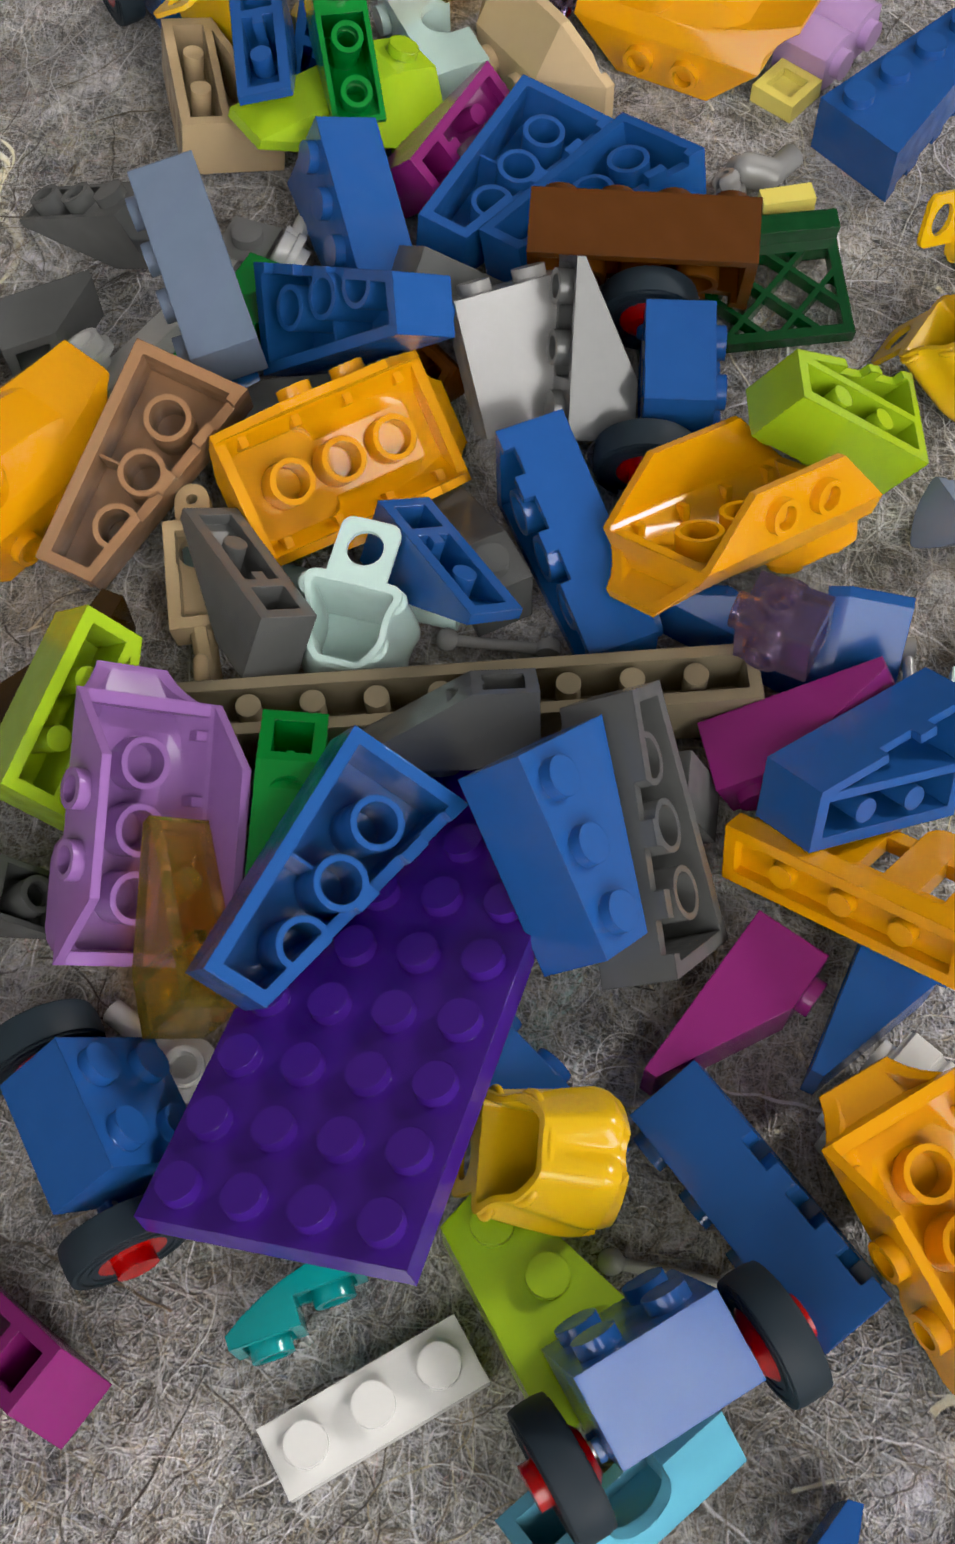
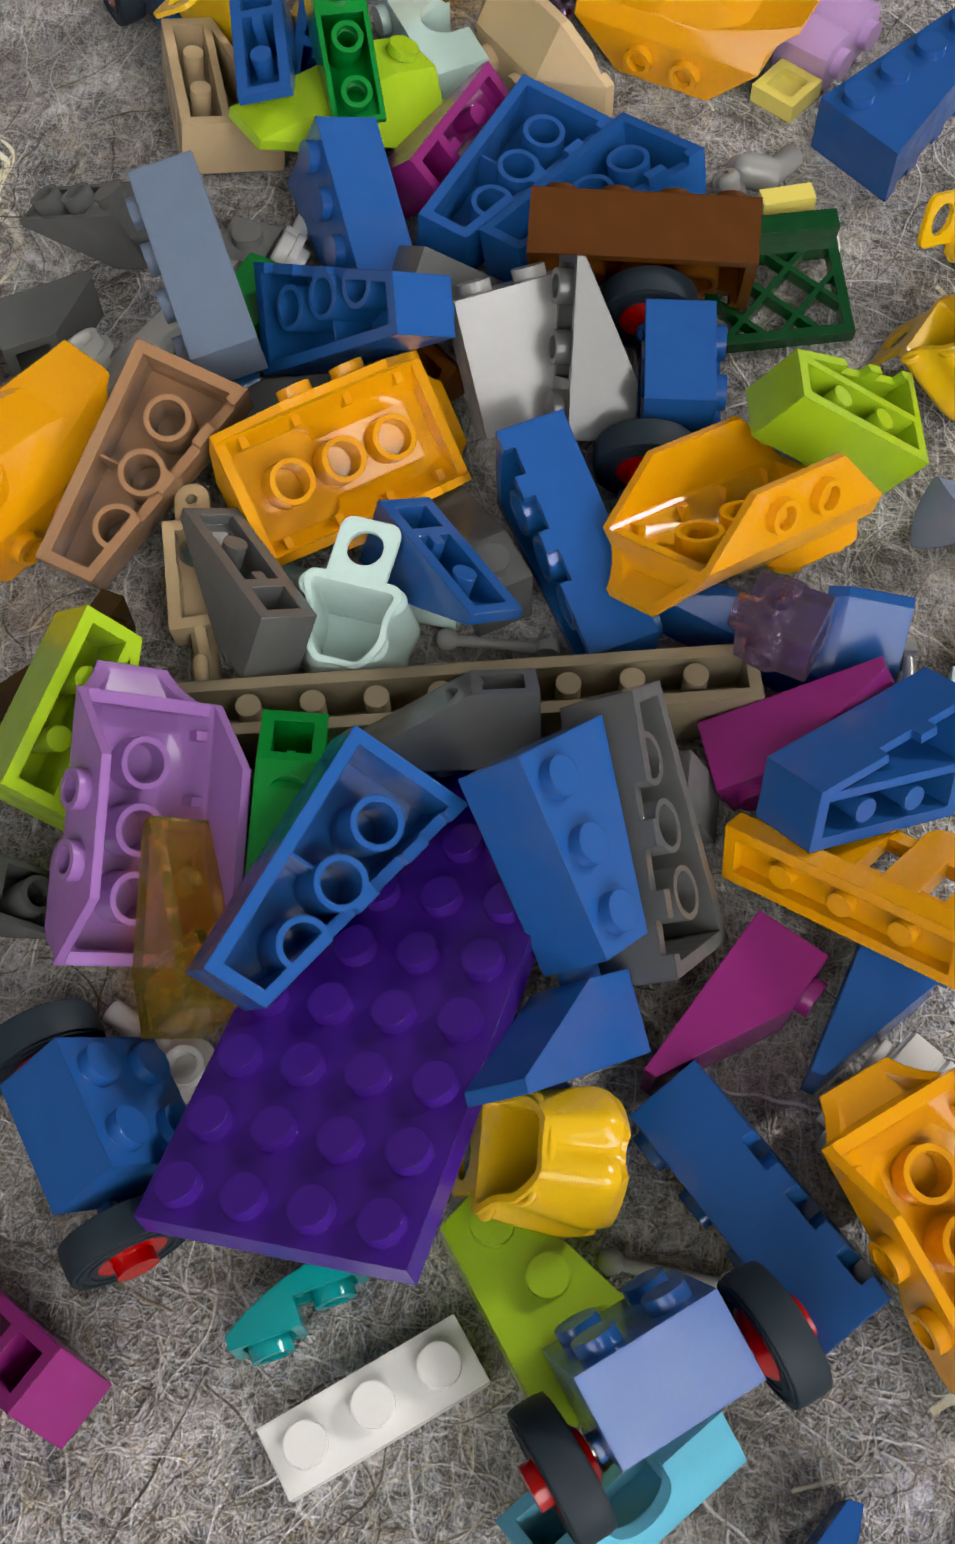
(564, 1035): none -> blue slope

